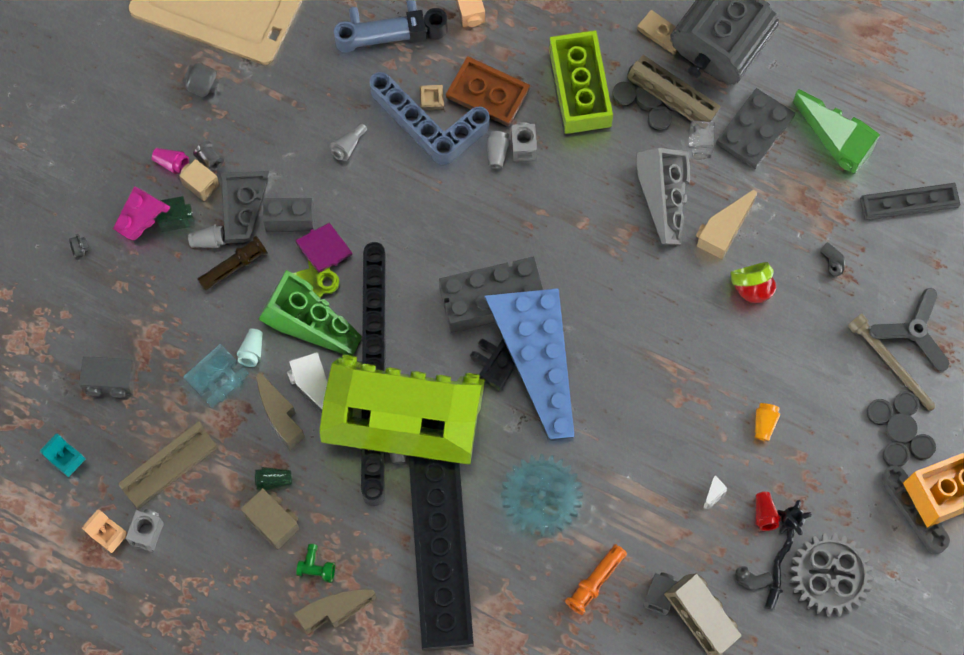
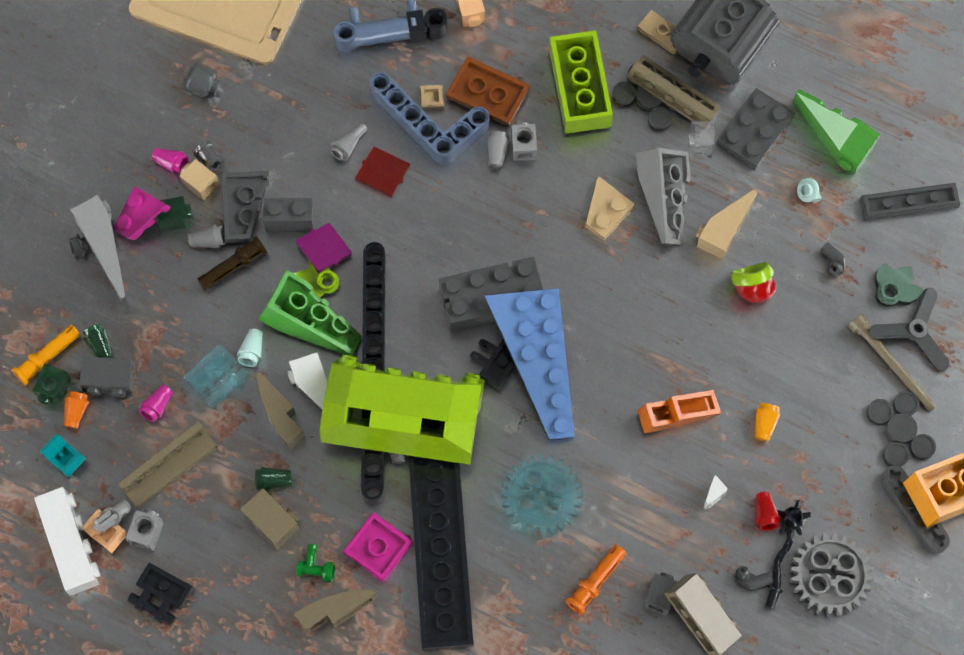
(51, 375): none -> clear green brick
(52, 349): none -> light orange pin
(66, 541): none -> white brick
(74, 408): none -> orange cone
(95, 224): none -> light grey wedge
(97, 341): none -> clear green cone
(111, 516): none -> light grey axle
(155, 404): none -> dark pink cone
(163, 586): none -> black plate
(378, 547): none -> dark pink tile
(382, 171): none -> clear red piece
(607, 209): none -> tan wing
(678, 411): none -> orange slope
(809, 190): none -> light aqua plate
(897, 282): none -> sand green plate

